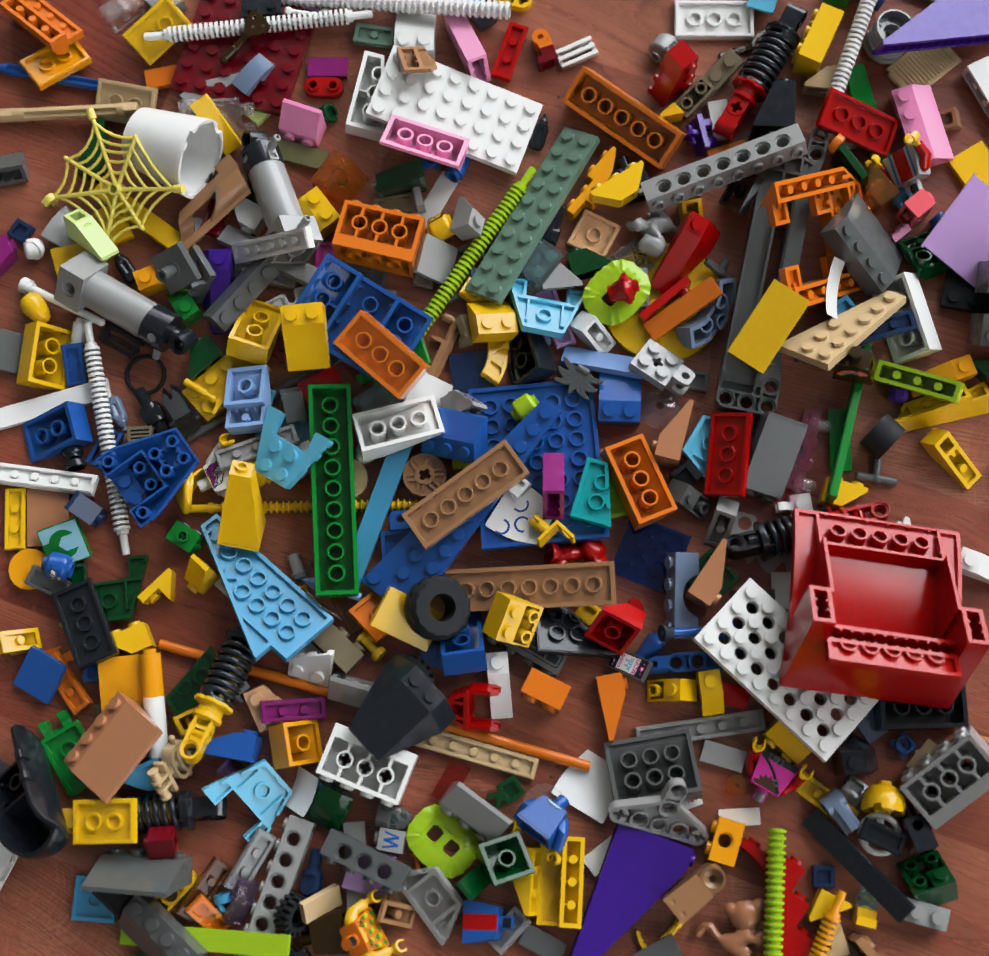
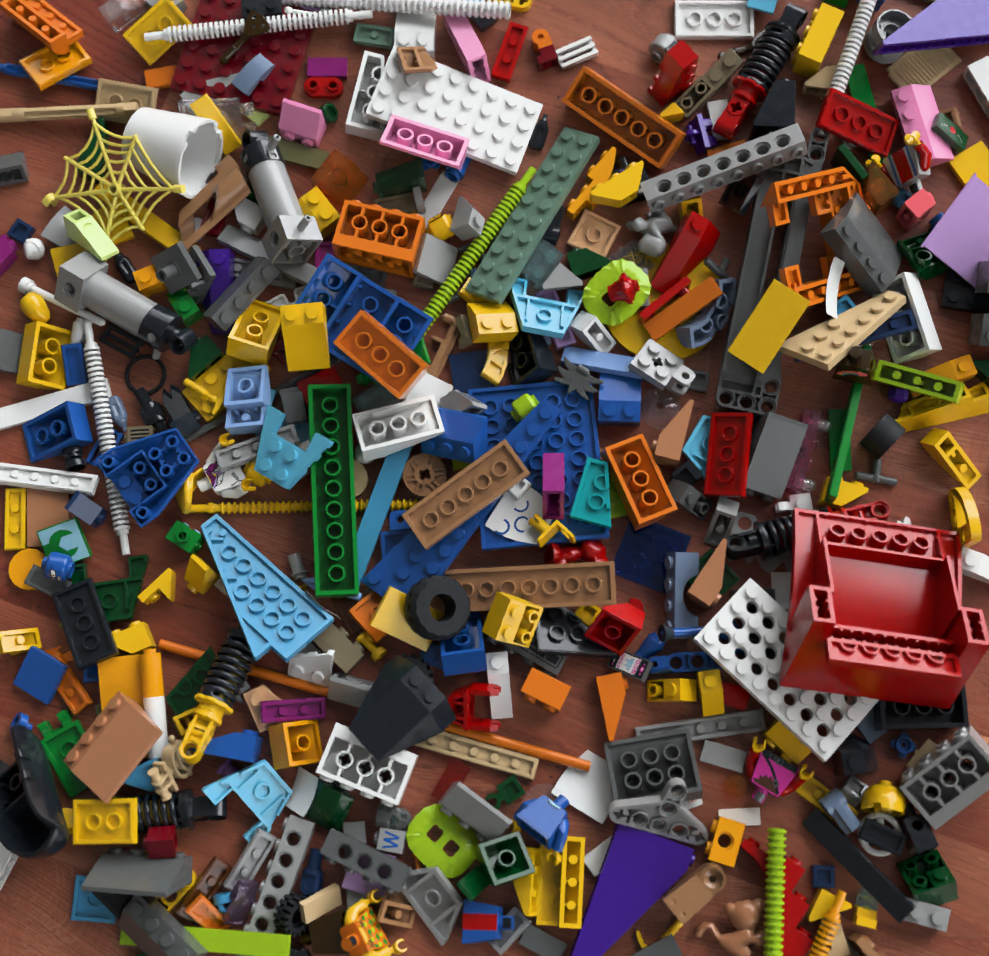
(21, 719): none -> blue tile
(243, 510): yellow slope -> none
(273, 245): white tile -> none
(836, 142): orange tile -> none
(900, 231): bright pink tile -> none
(949, 132): none -> dark green tile
(964, 516): none -> yellow beam

